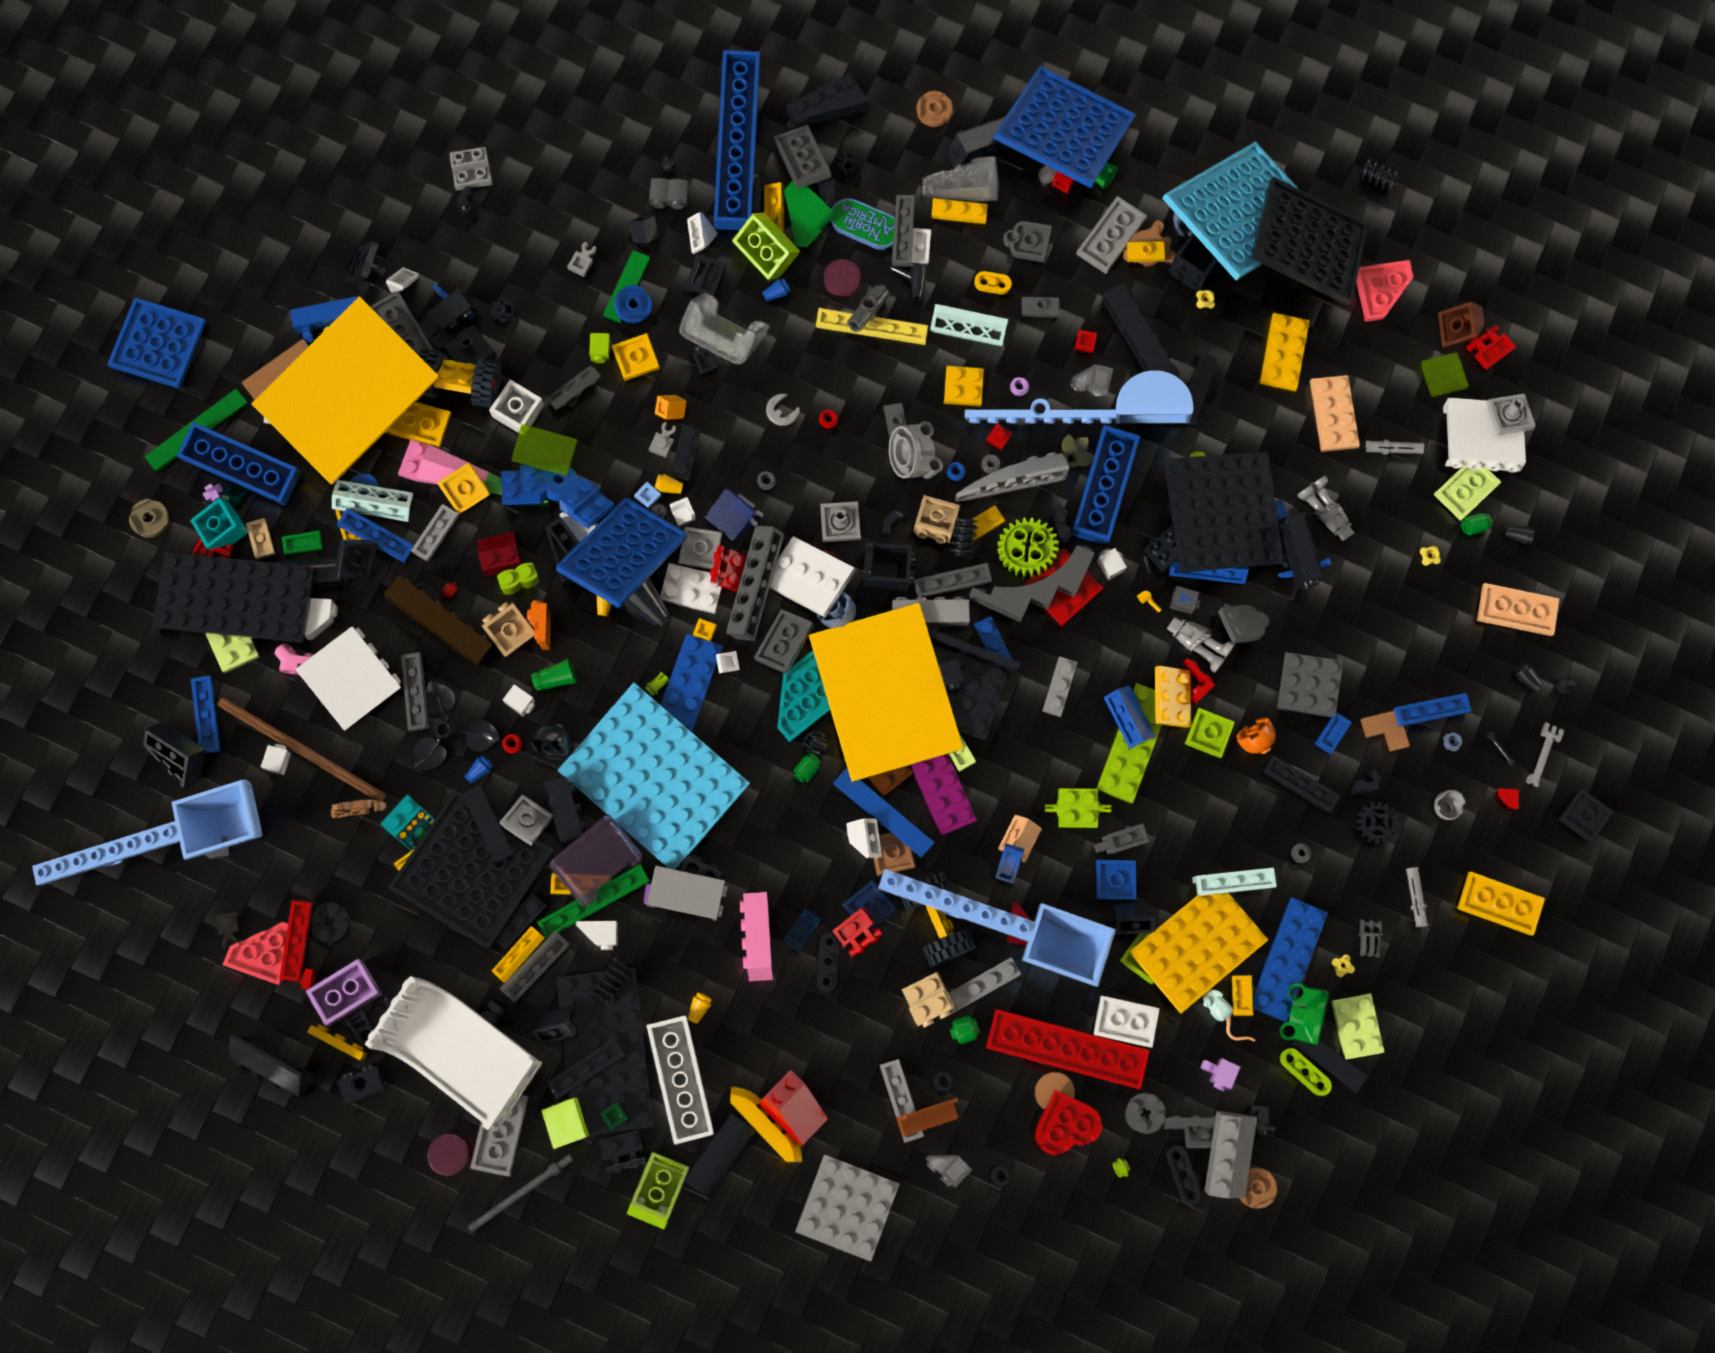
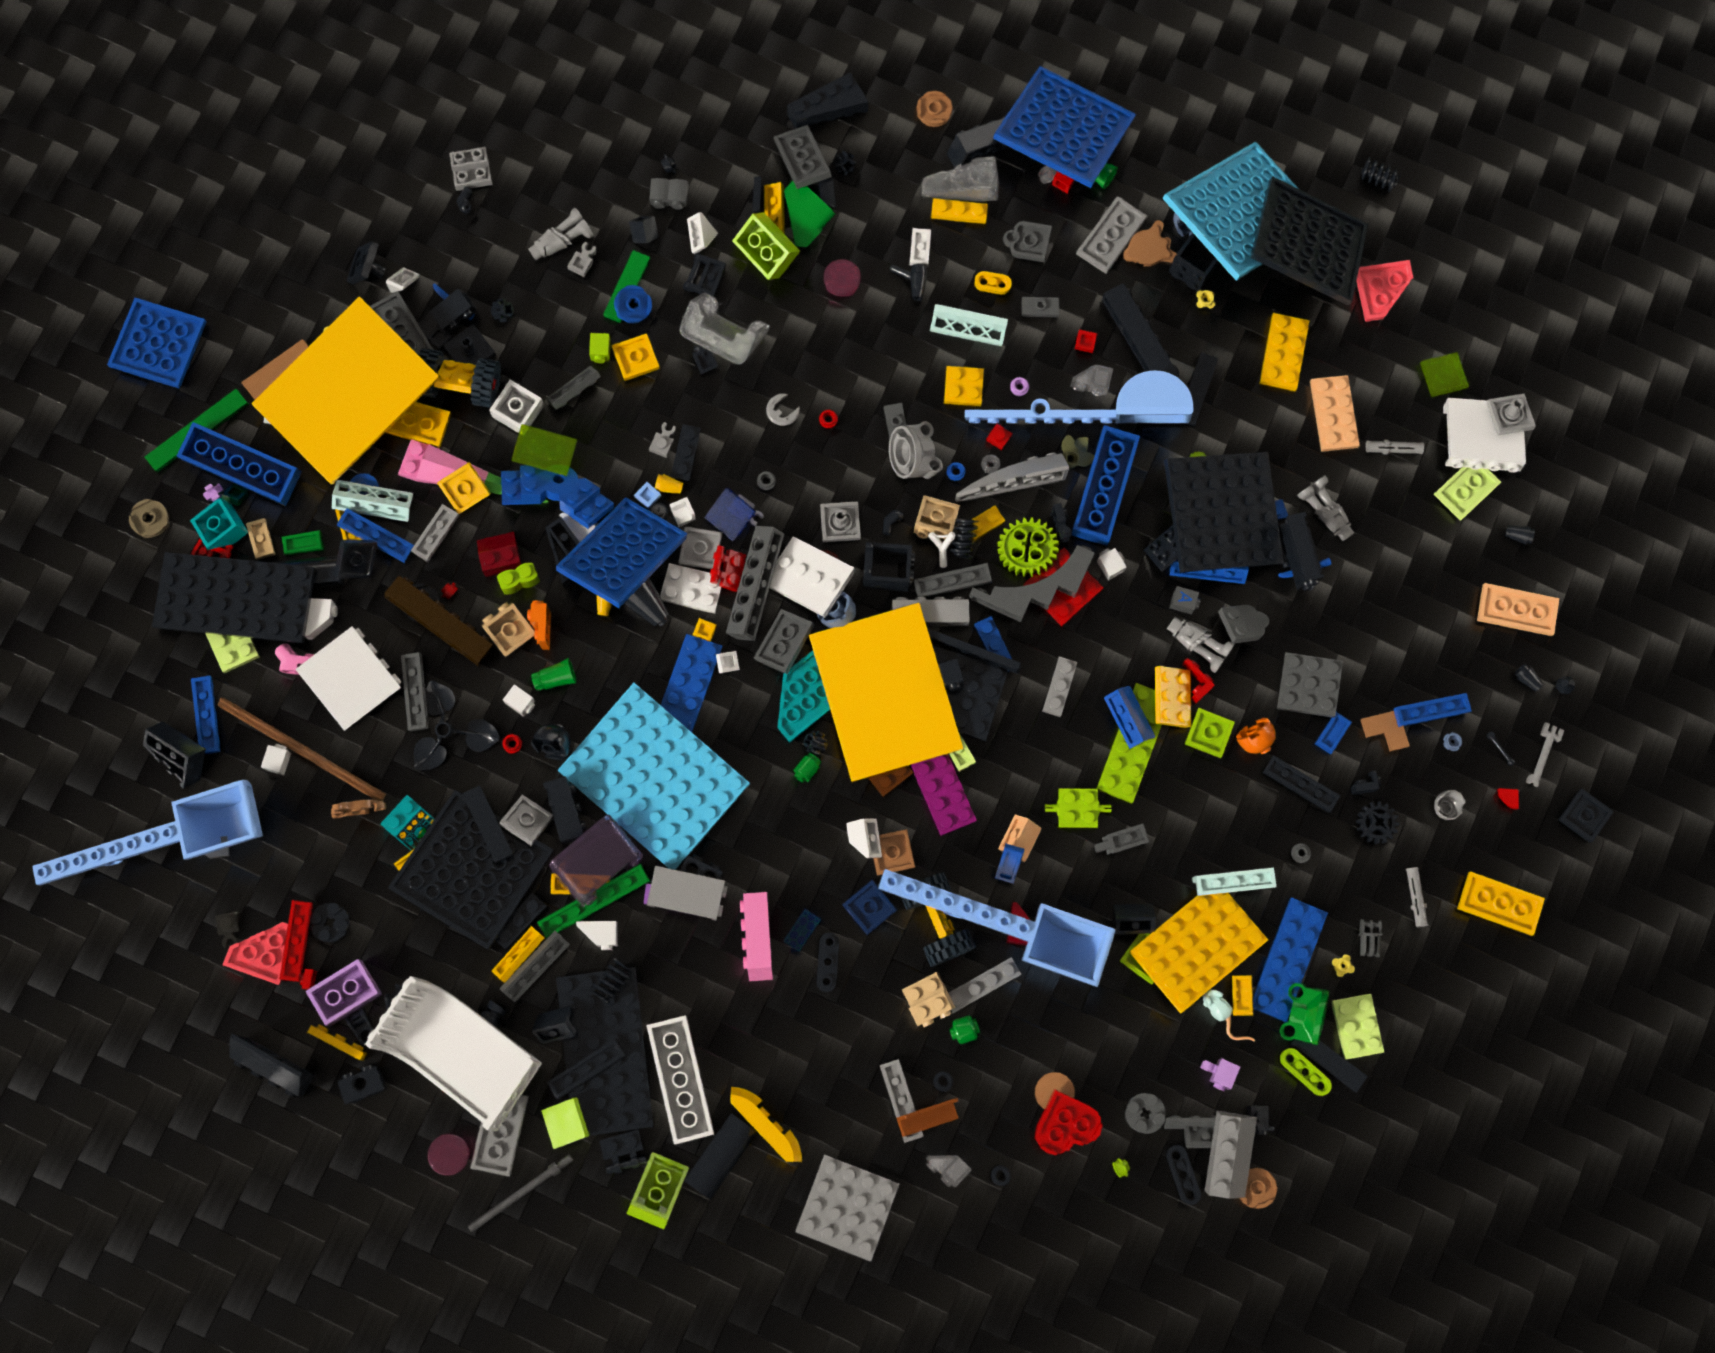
(318, 316): blue brick -> none
(479, 769): blue cone -> none
(554, 240): none -> light grey piece
(614, 1116): dark green plate -> none
(656, 684): lime pin -> none
(670, 407): light orange panel -> none
(699, 1006): yellow cone -> none
(736, 139): blue brick -> none
(776, 290): blue cone -> none
(794, 1108): red slope -> none
(853, 927): red plate -> none
(863, 223): tile -> none
(868, 308): dark grey piece -> none
(877, 327): light yellow tile -> none
(884, 813): blue tile -> none
(903, 230): dark grey plate -> none
(942, 546): none -> white piece
(1067, 1049): red plate -> none
(1115, 880): blue plate -> none
(1126, 1021): white plate -> none
(1145, 251): yellow plate -> none
(1146, 596): yellow hand -> none
(1430, 550): light yellow plate -> none
(1460, 323): copper slope -> none
(1476, 523): green brick -> none
(1494, 351): red plate -> none

